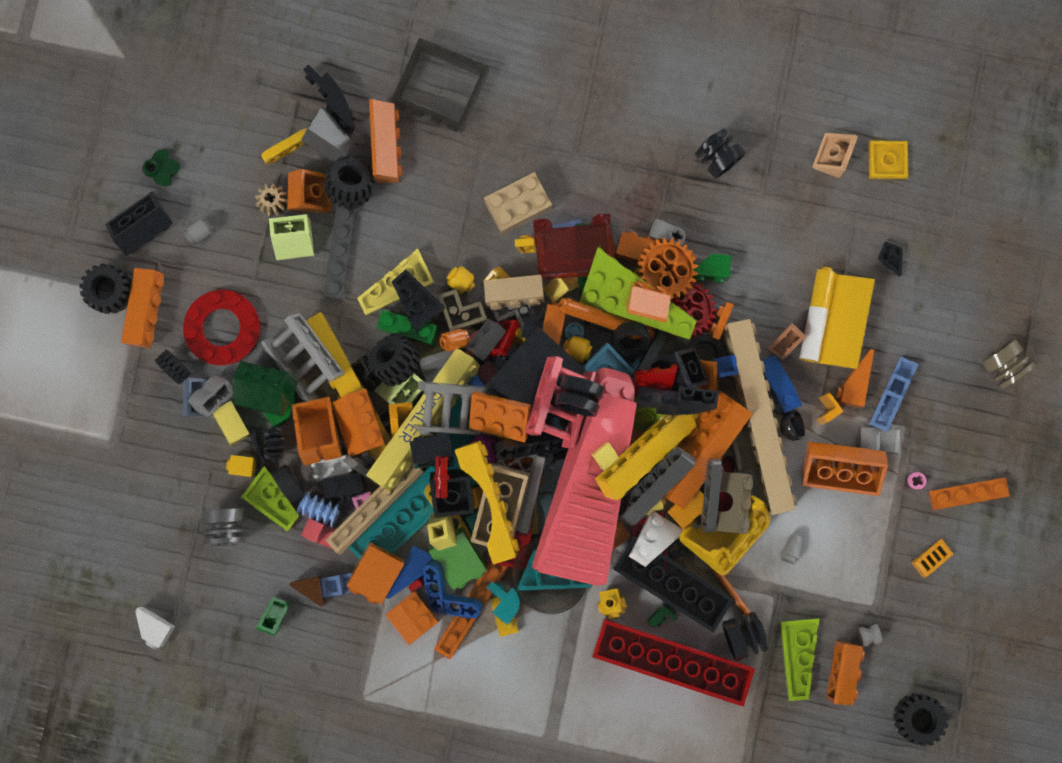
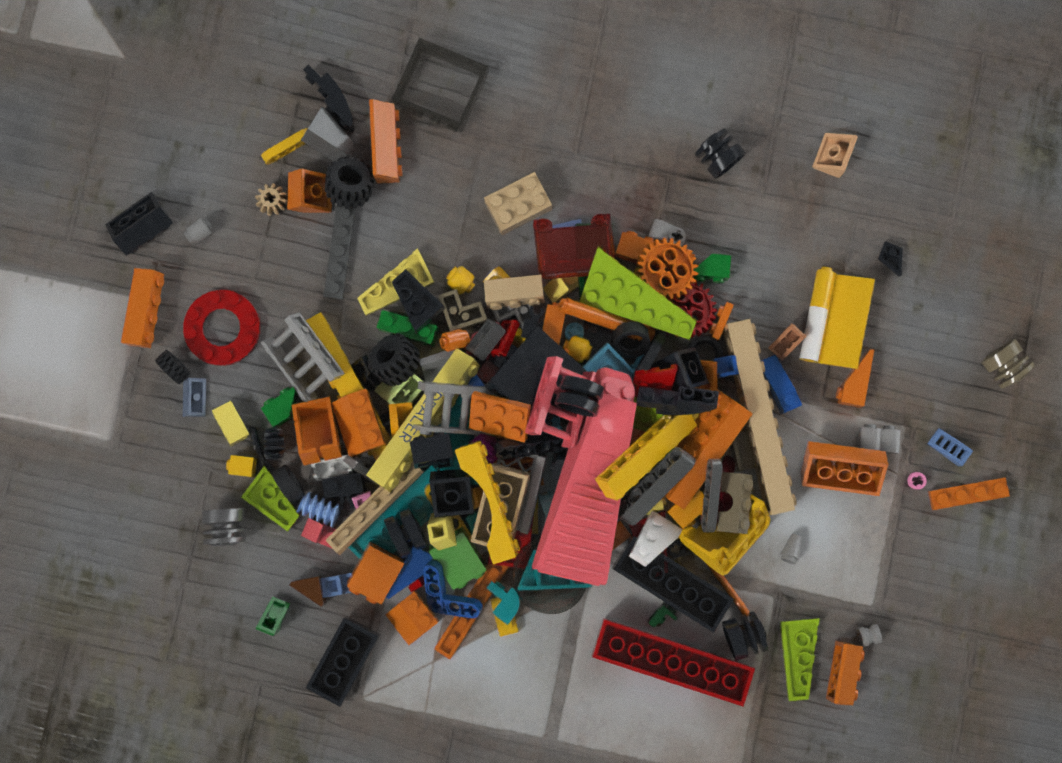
(92, 283): black tyre -> none
(153, 628): white slope -> none
(163, 168): dark green plate -> none
(213, 393): light grey brick -> none
(263, 388): dark green slope -> none
(291, 237): yellowish green slope -> none
(343, 661): none -> black brick
(408, 531): none -> black wheel
(441, 477): red pin -> none
(525, 244): yellow plate -> none
(605, 456): light yellow tile -> none
(609, 597): yellow brick -> none
(648, 301): orange slope -> none
(792, 426): black hair -> none
(832, 407): light orange panel -> none
(888, 159): yellow tile -> none
(893, 394): medium blue slope -> none
(916, 562): light orange slope -> none
(932, 730): black tyre -> none
(945, 452): none -> medium blue slope

